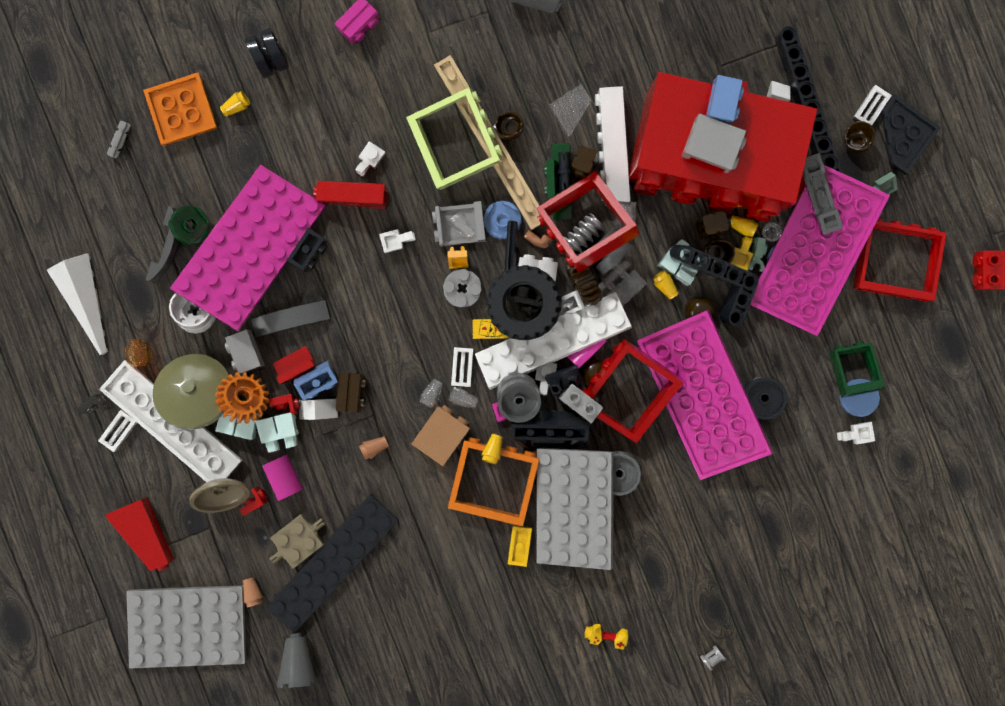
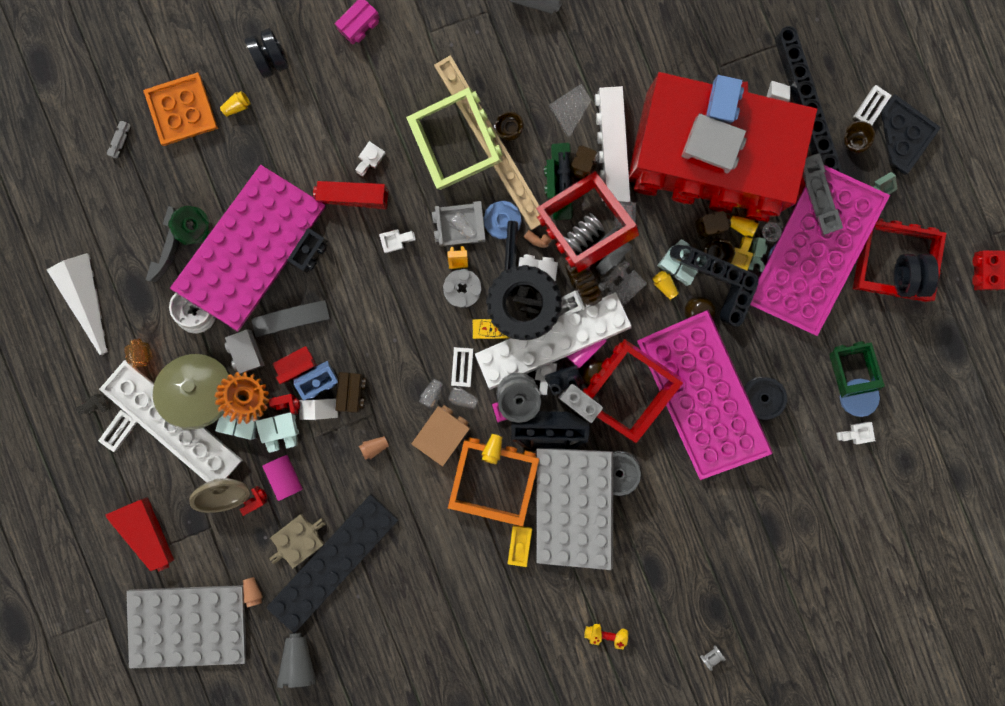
(916, 275): none -> black wheel

